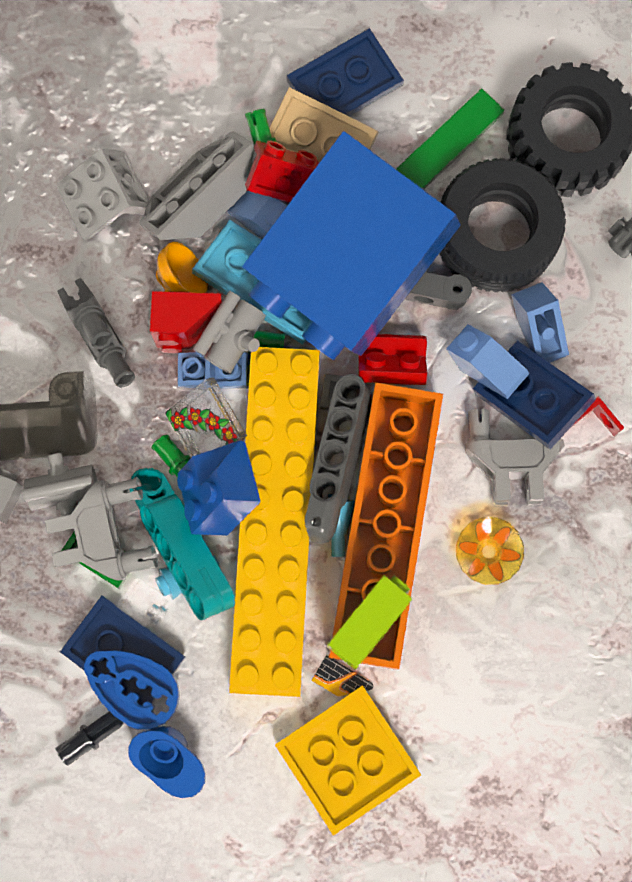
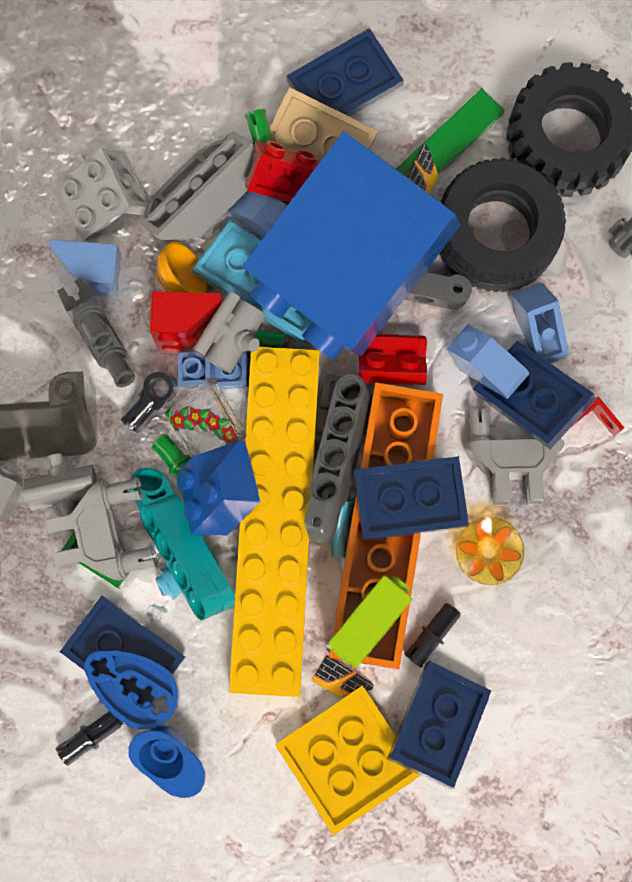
(92, 262): none -> medium blue slope
(149, 400): none -> black pin
(411, 498): none -> dark blue plate
(423, 170): none -> sticker
(433, 634): none -> black axle
(439, 725): none -> dark blue plate

